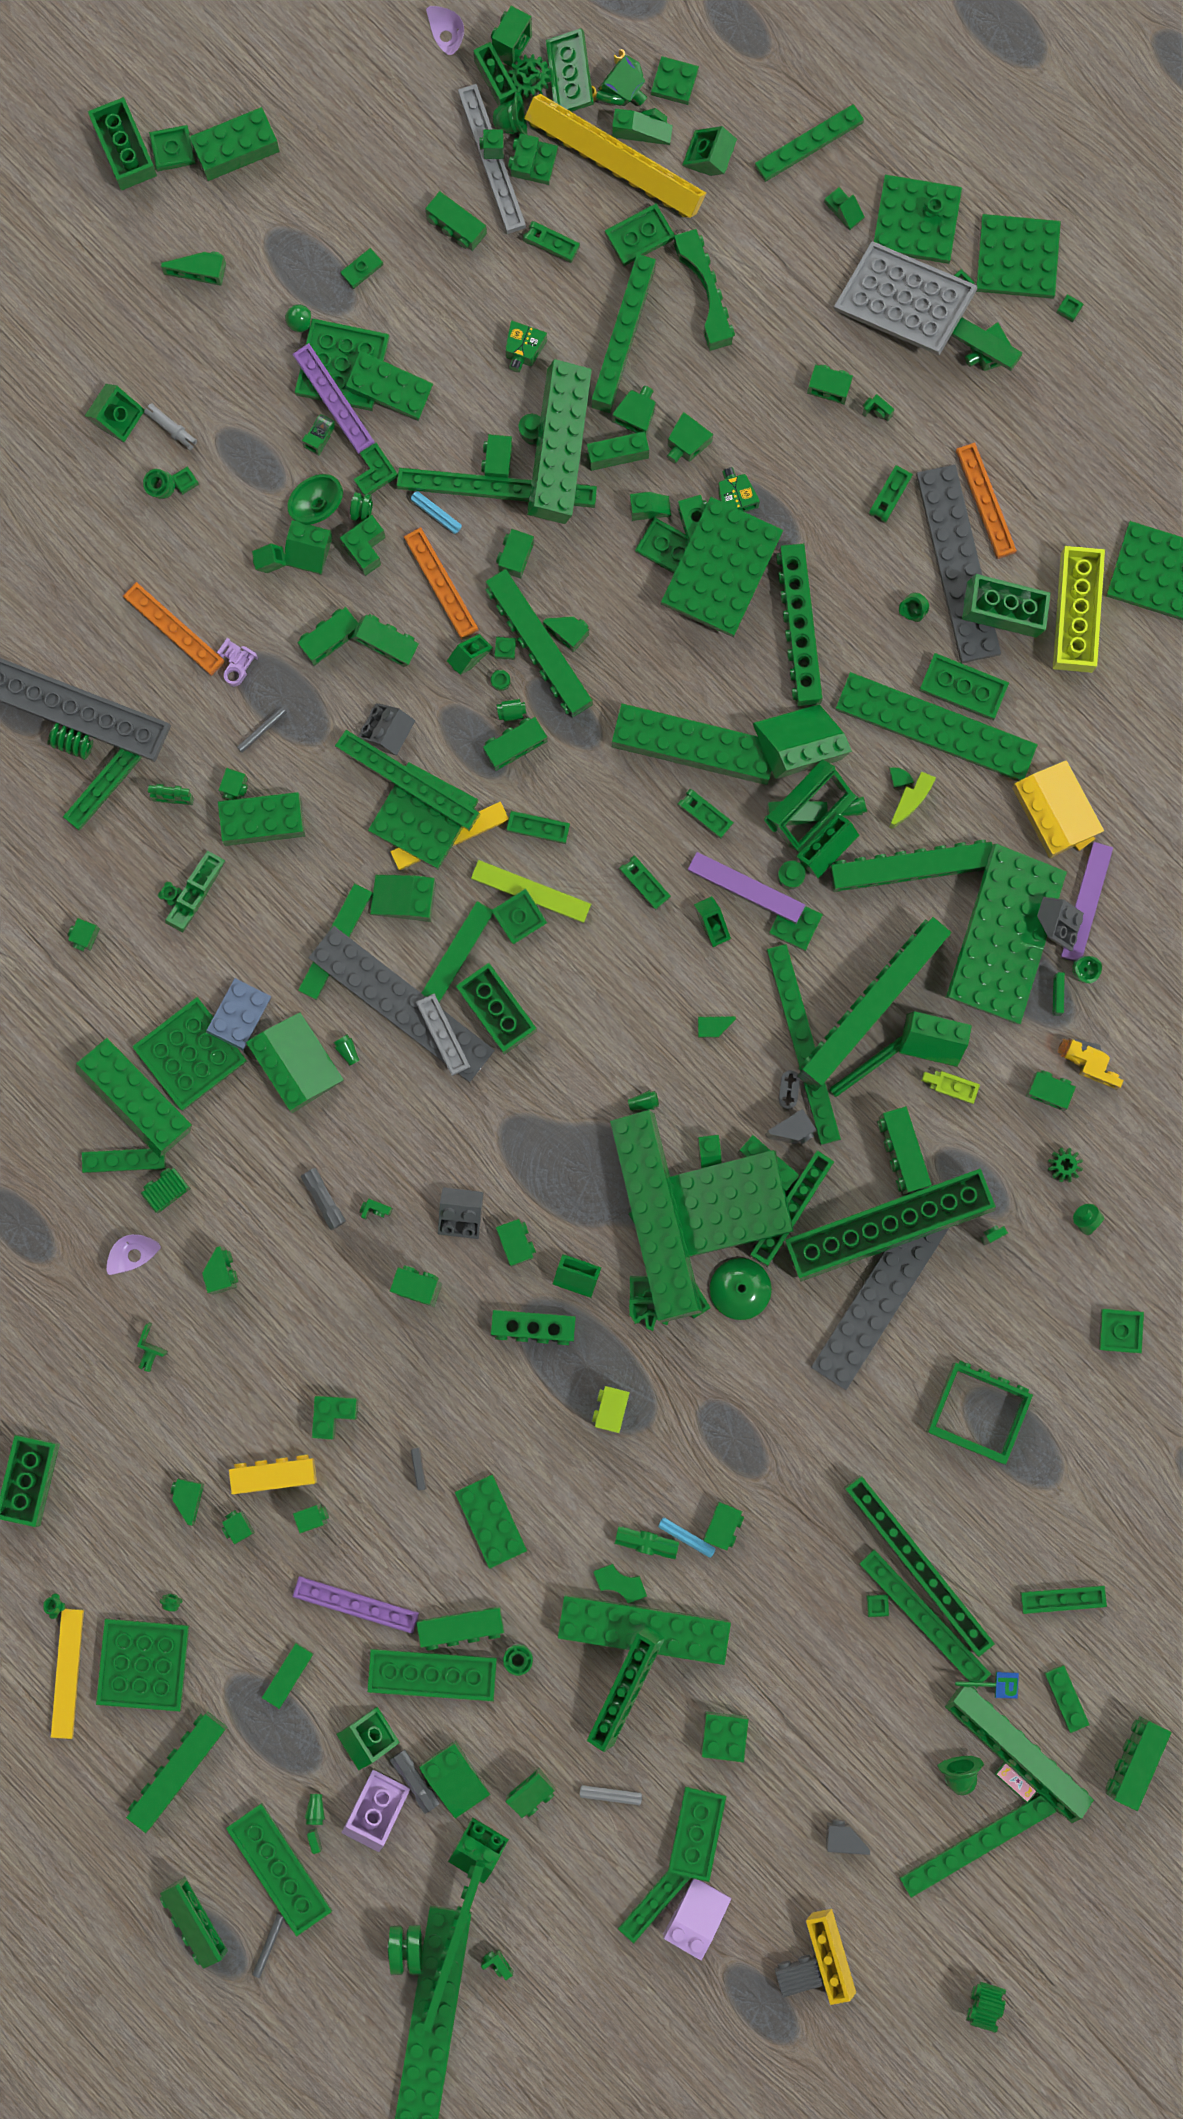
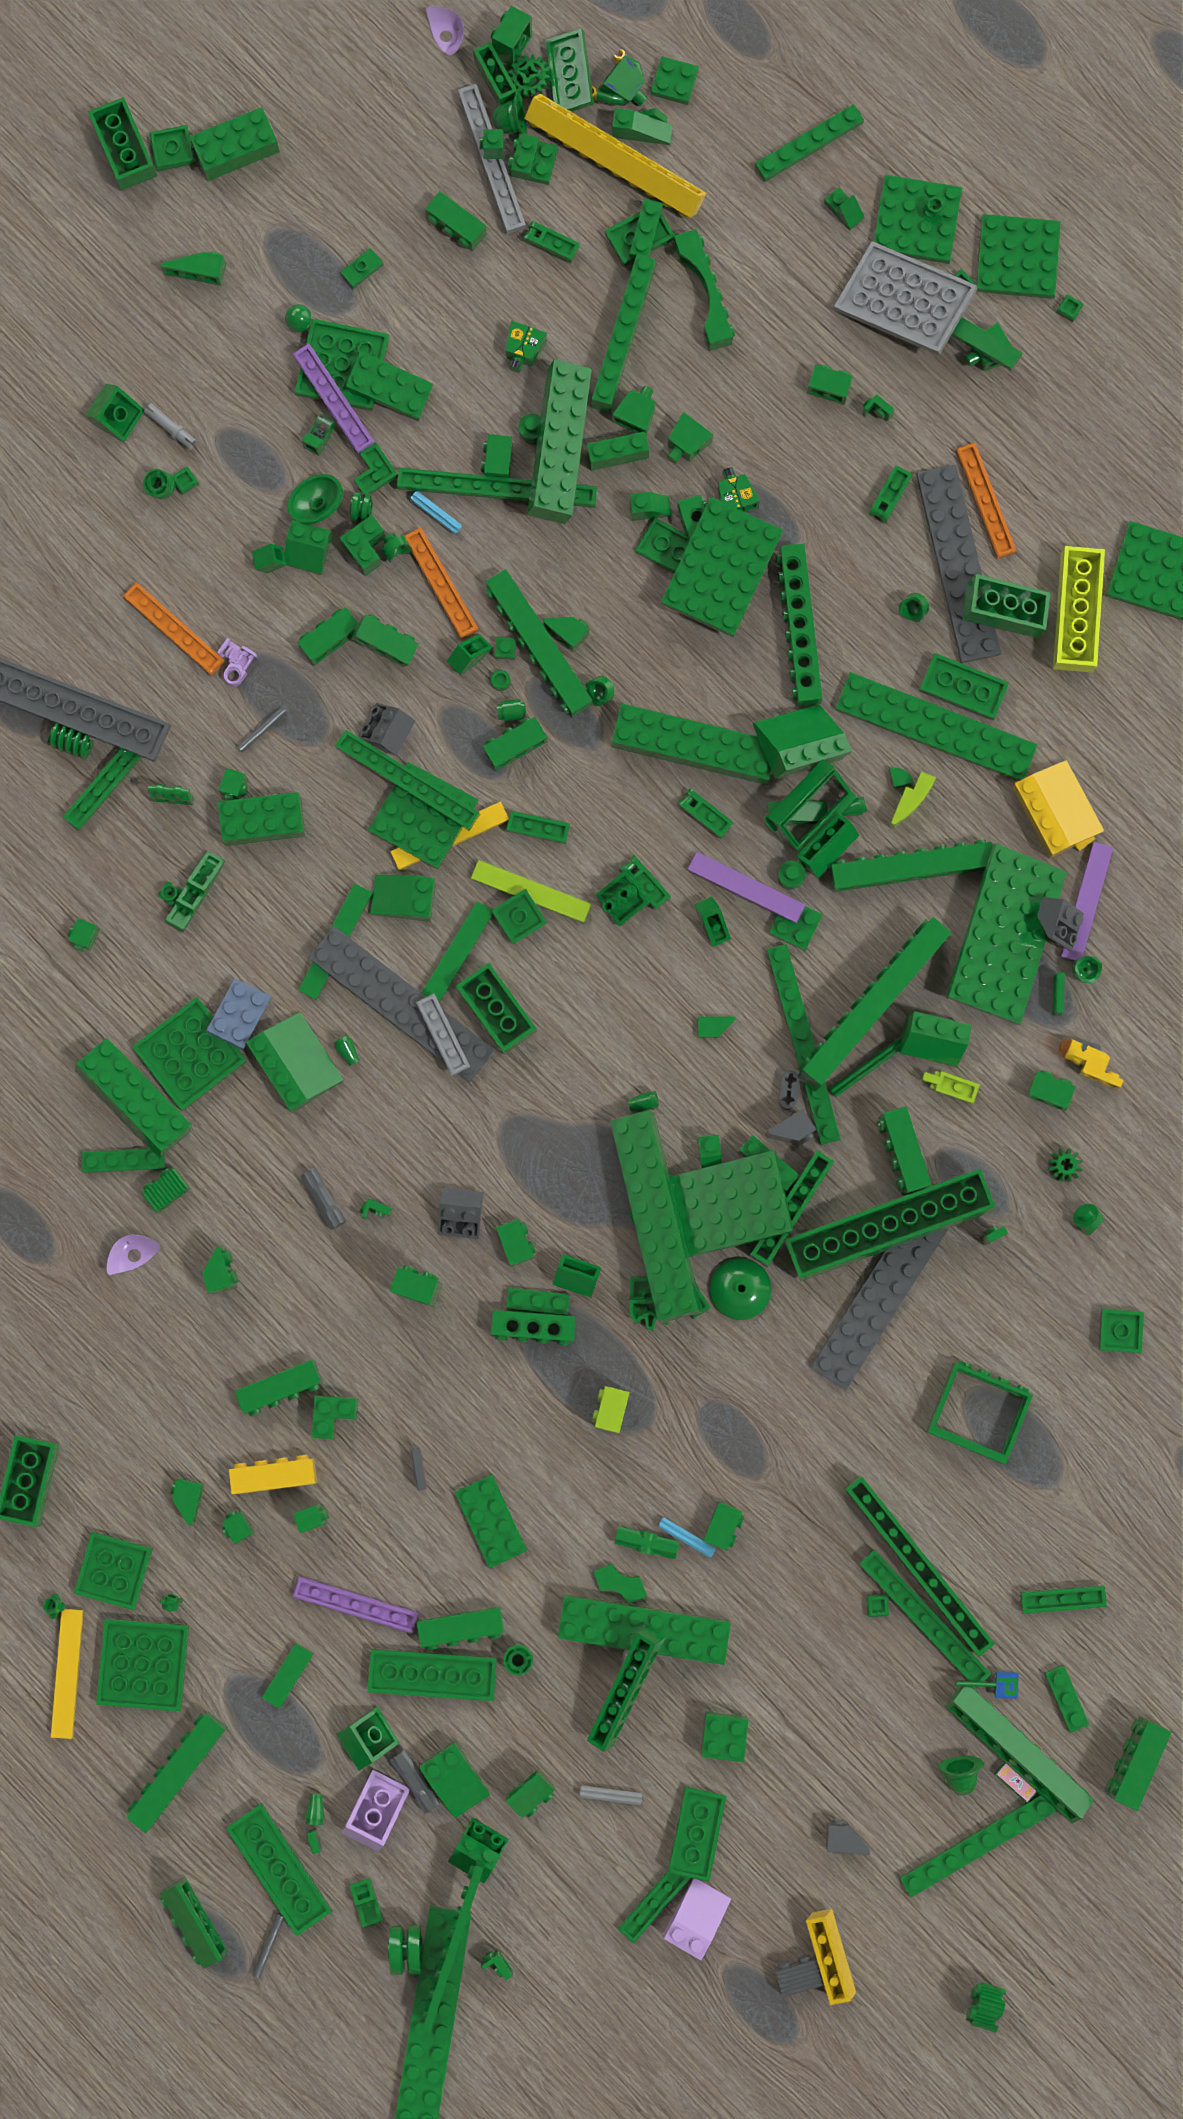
(113, 1571): none -> green plate
(150, 1350): green bracket -> none
(278, 1387): none -> green brick
(366, 1903): none -> green slope
(395, 546): none -> green piece
(515, 553): green brick -> none
(538, 1301): none -> green plate
(600, 690): none -> green piece
(623, 898): none -> green plate
(646, 228): none -> green plate
(710, 151): green slope -> none

